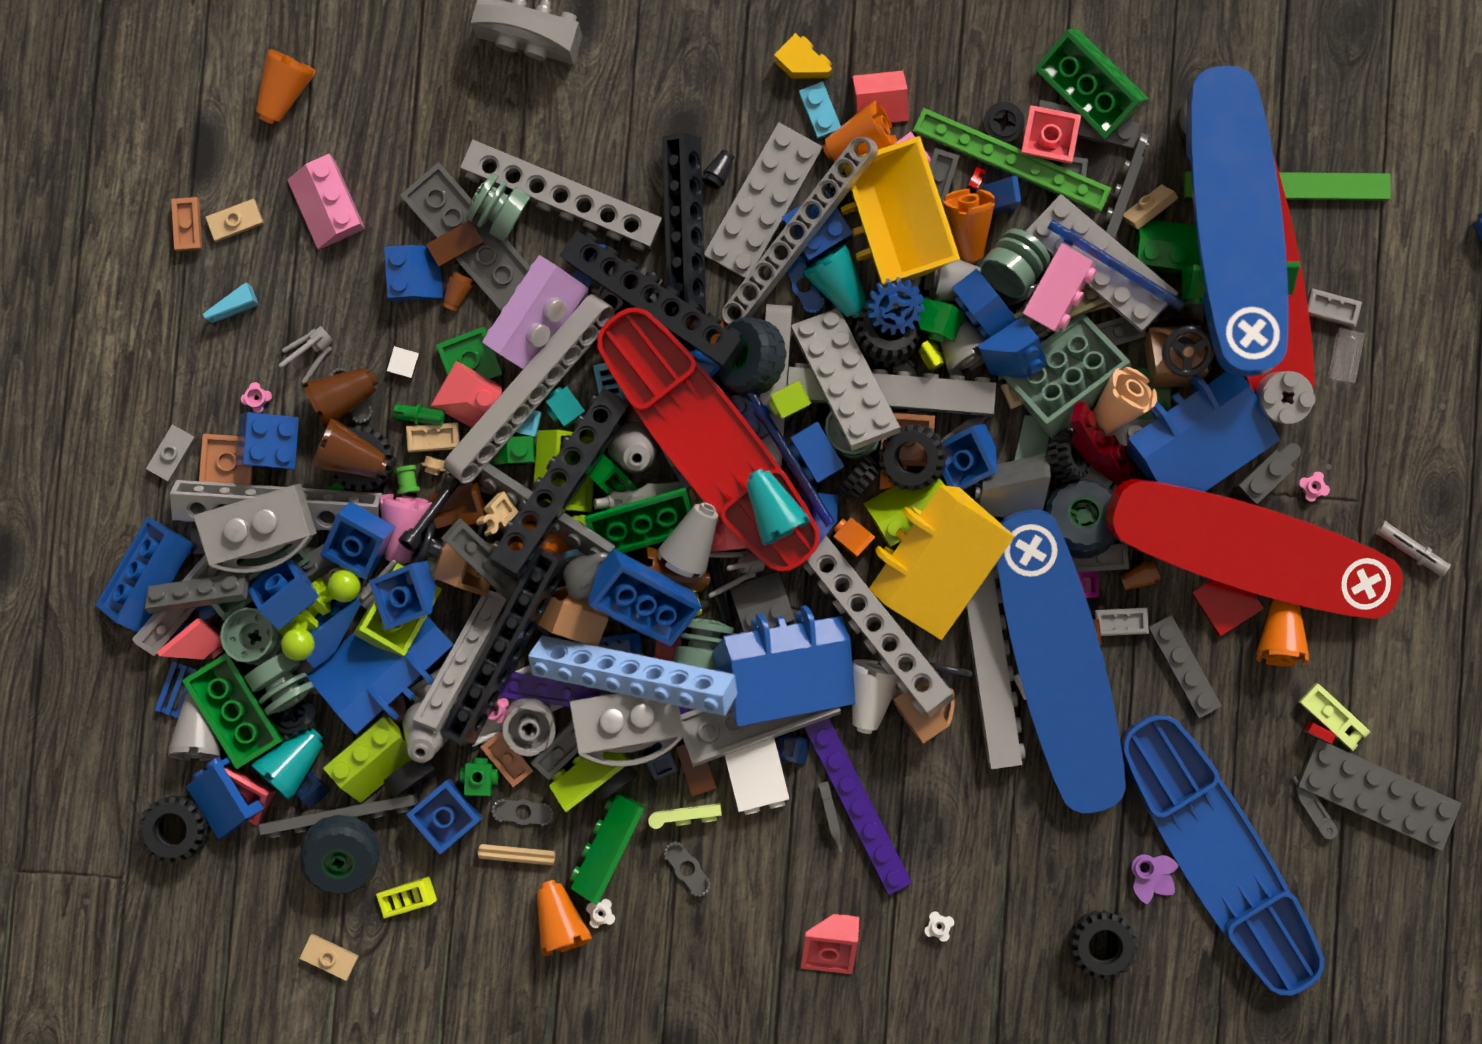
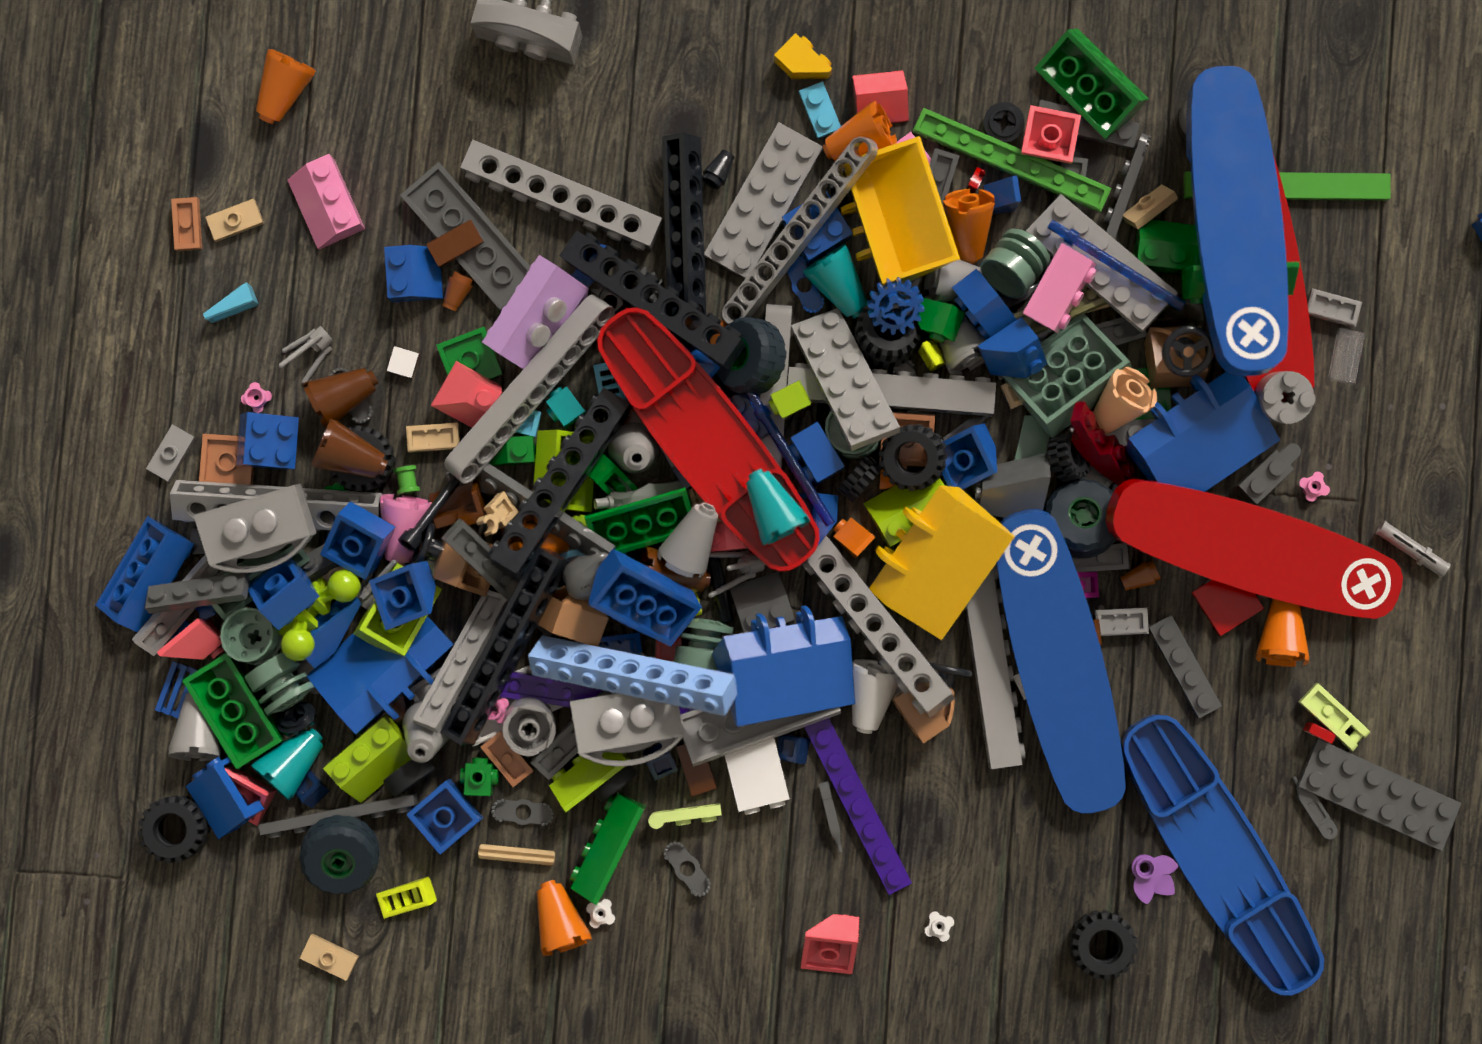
(419, 414): green axle -> none
(433, 465): tan plate -> none
(497, 207): sand green wheel -> none

